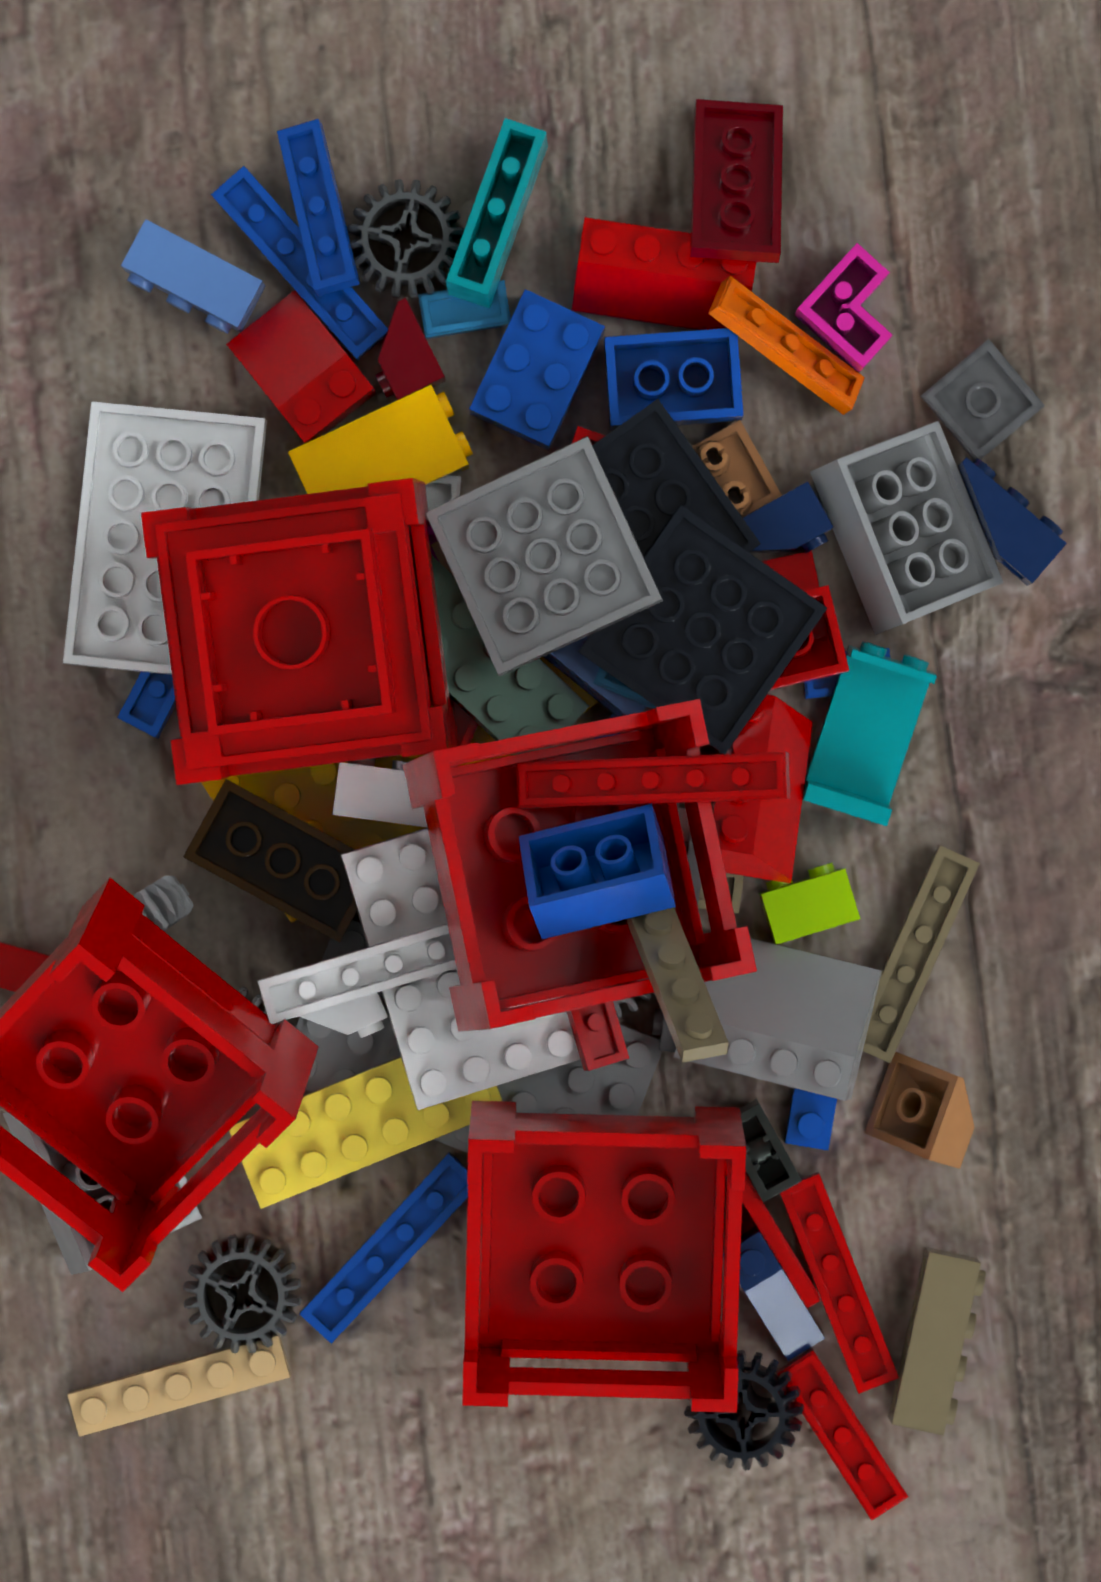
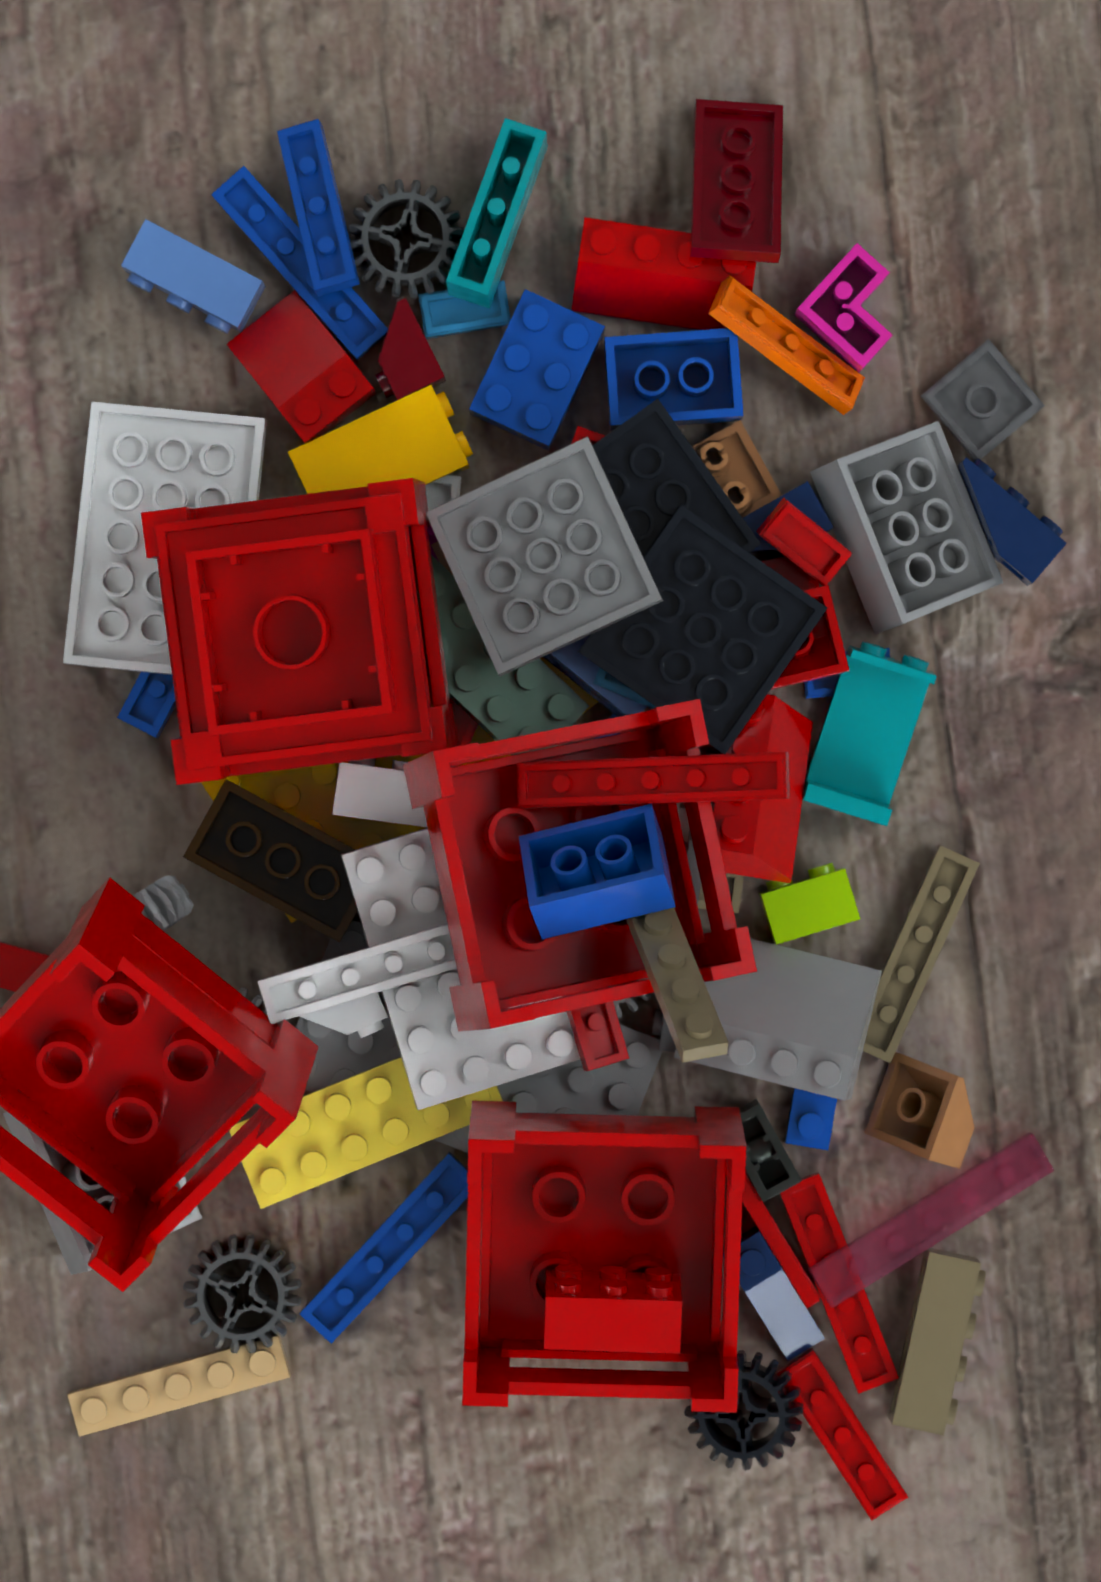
(613, 1310): none -> red brick
(804, 542): none -> red tile
(931, 1219): none -> clear pink tile

